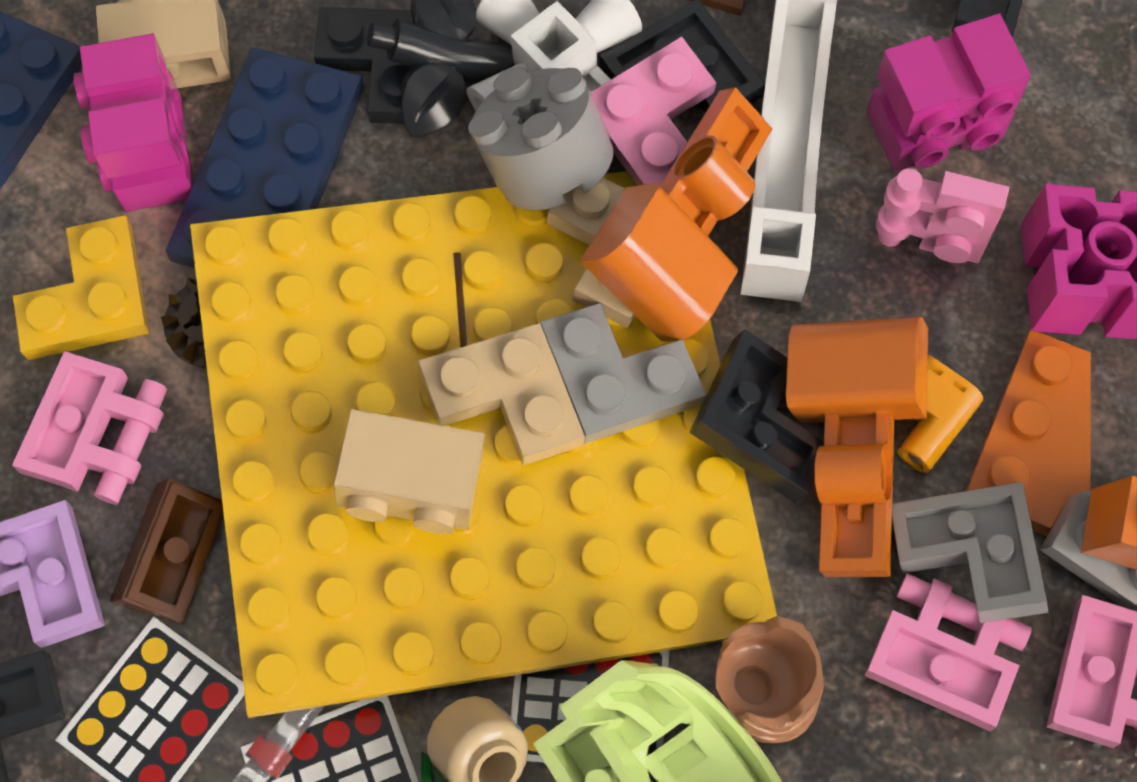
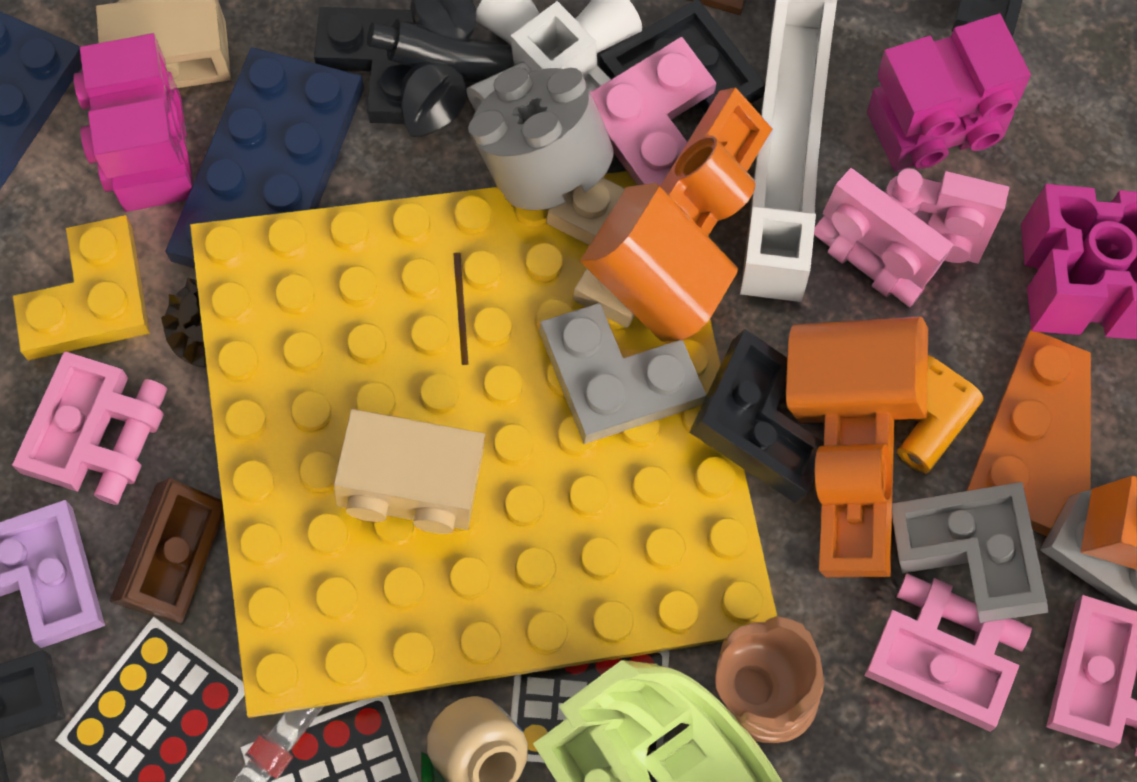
(508, 374): tan plate -> none
(881, 238): none -> bright pink plate

